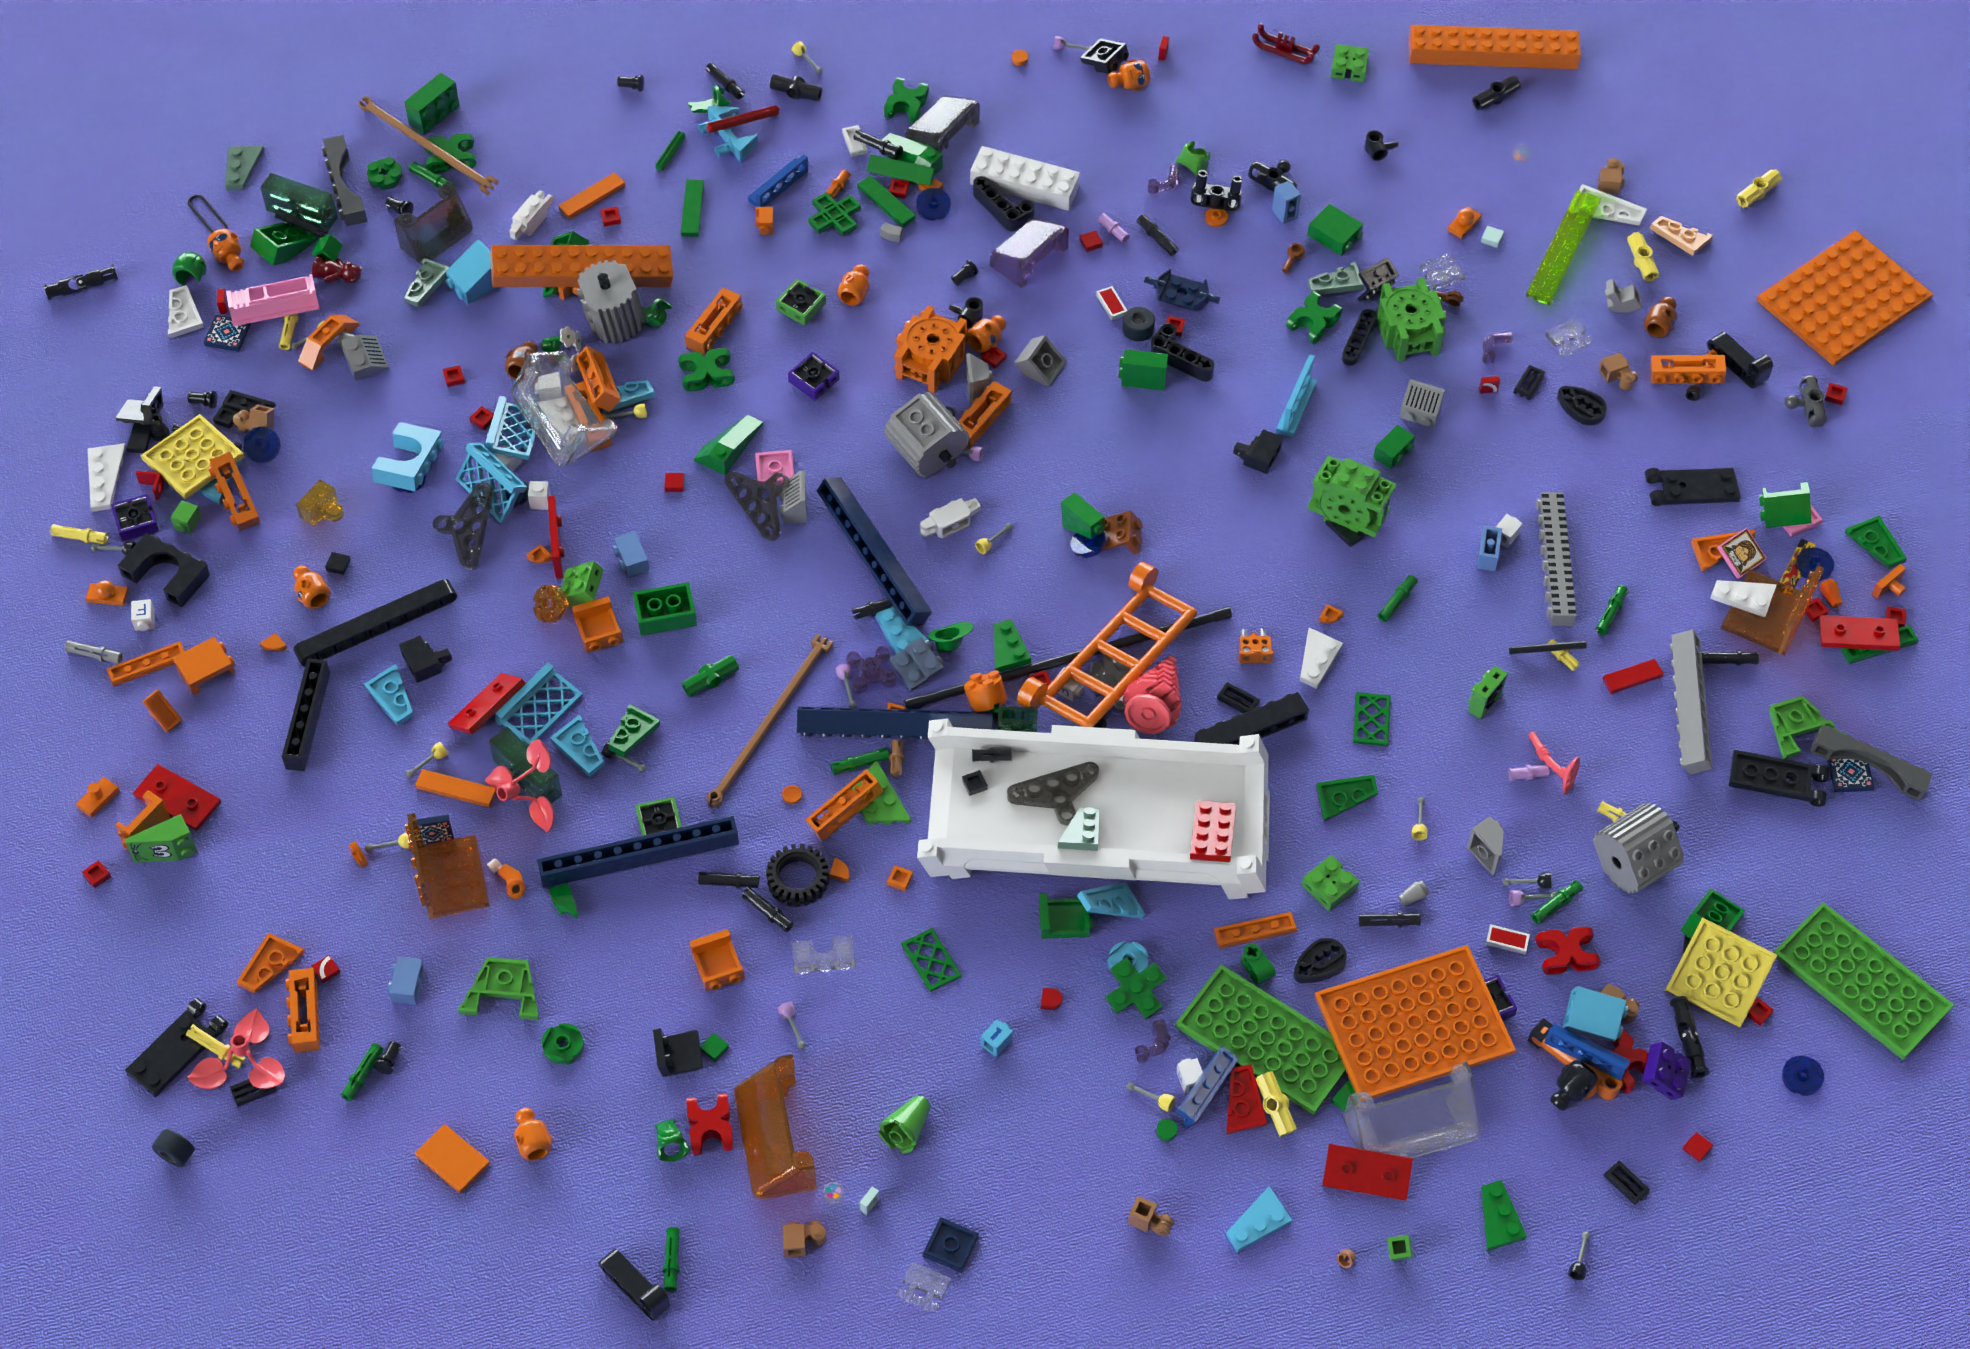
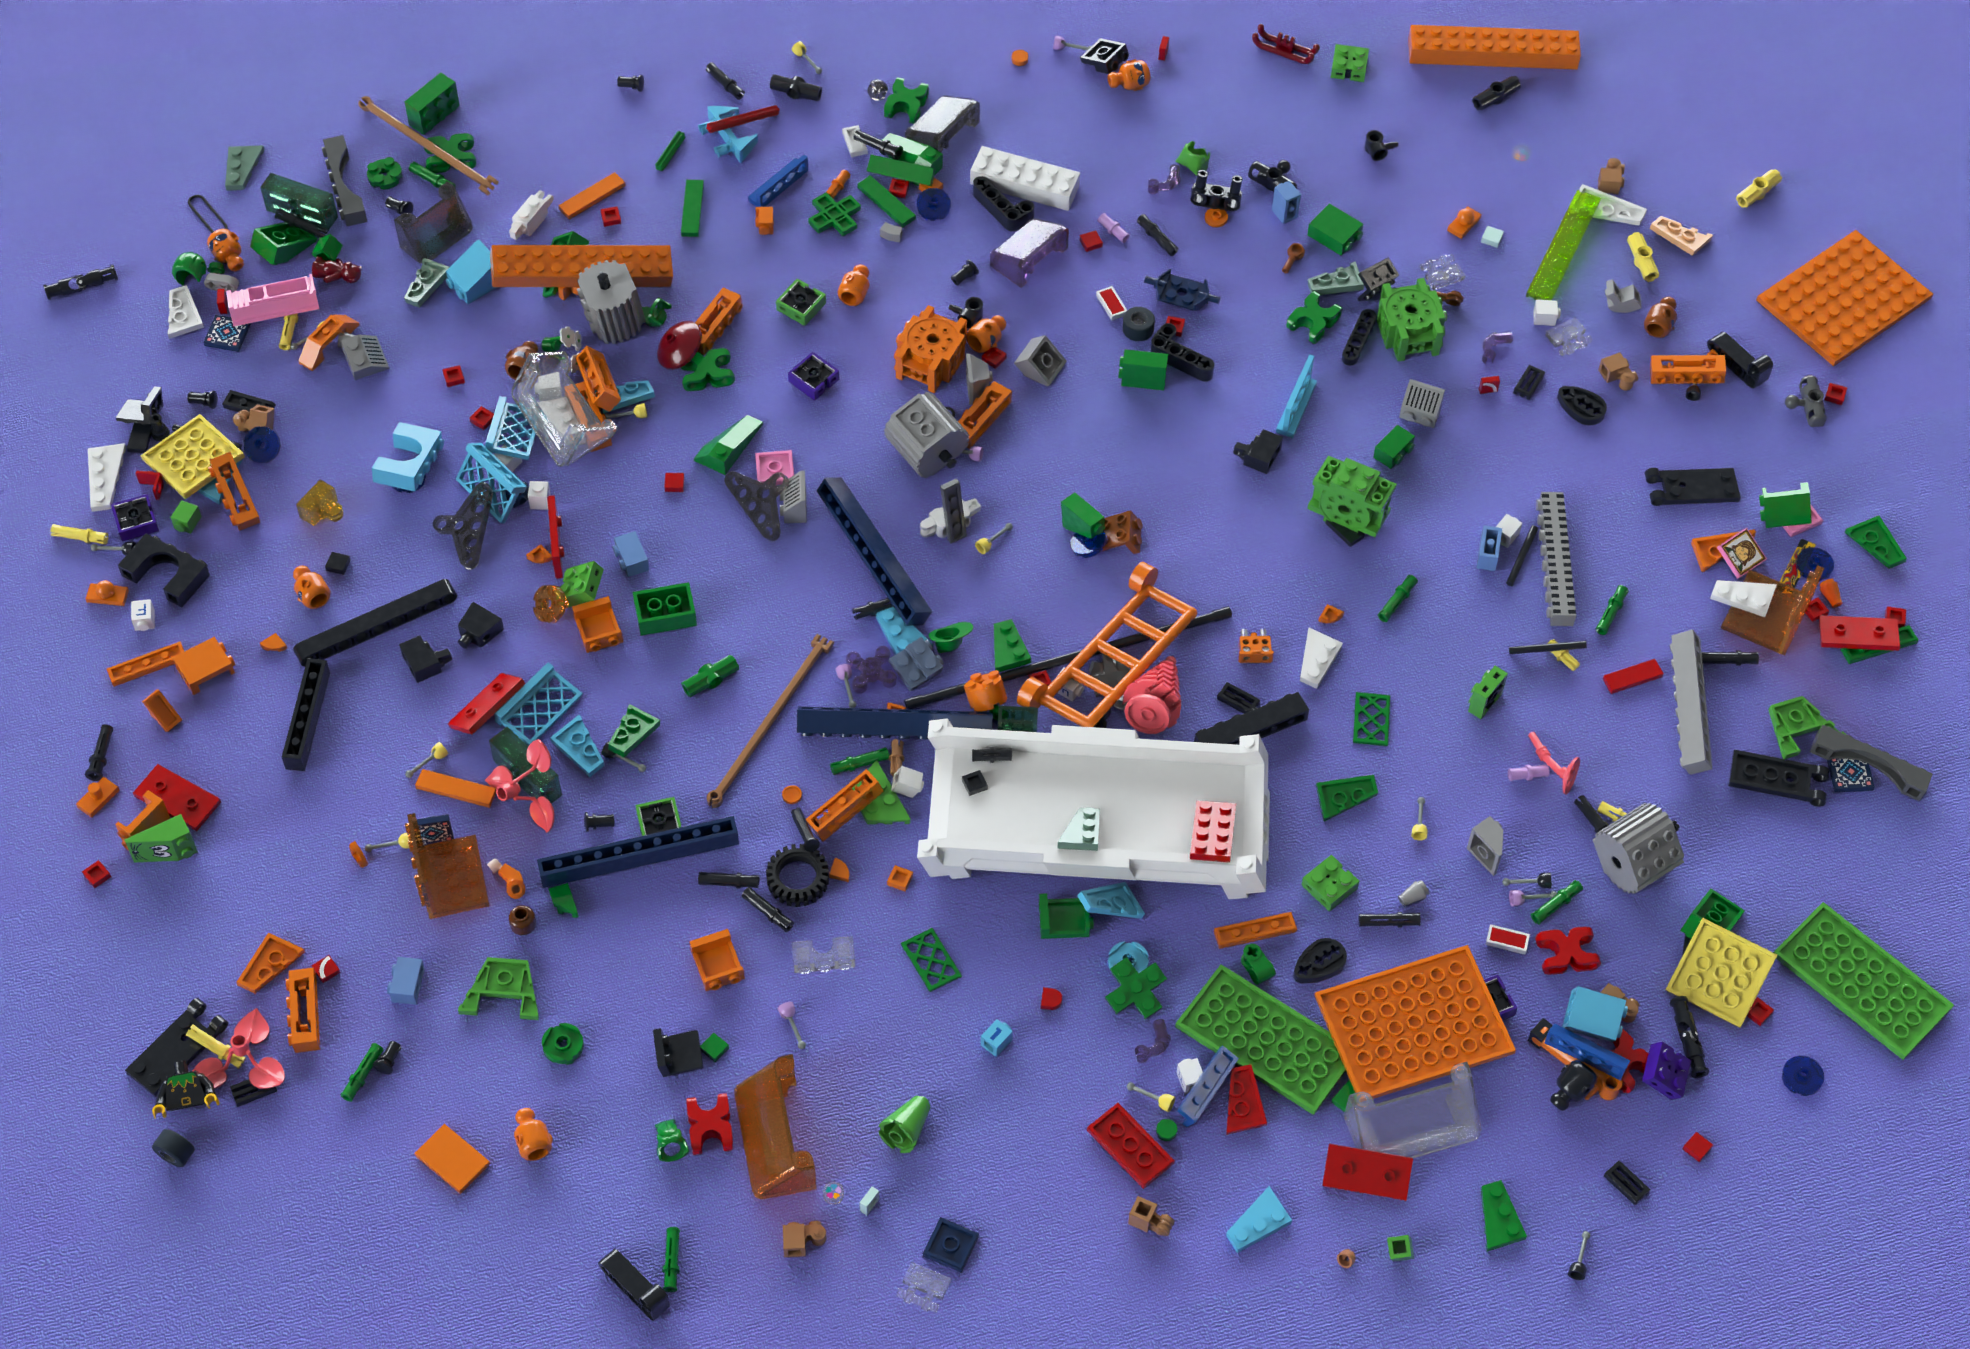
(73, 647): light grey pin -> none
(98, 760): none -> black pin
(184, 1091): none -> torso
(216, 267): none -> green plate
(218, 281): none -> light grey beam
(224, 417): black tile -> none
(390, 695): medium azure wing -> none
(478, 626): none -> black torso
(522, 920): none -> reddish brown head
(598, 821): none -> black pin
(679, 345): none -> dark red dish
(717, 100): green hair -> none
(810, 842): none -> black axle
(877, 89): none -> clear smoke piece
(907, 782): none -> white brick
(953, 510): none -> dark grey tile
(1045, 796): clear smoke beam -> none
(1130, 1145): none -> red plate
(1280, 1115): light yellow piece -> none
(1522, 554): none -> black bar
(1546, 312): none -> white brick
(1590, 813): none -> black pin
(1891, 582): orange tile -> none

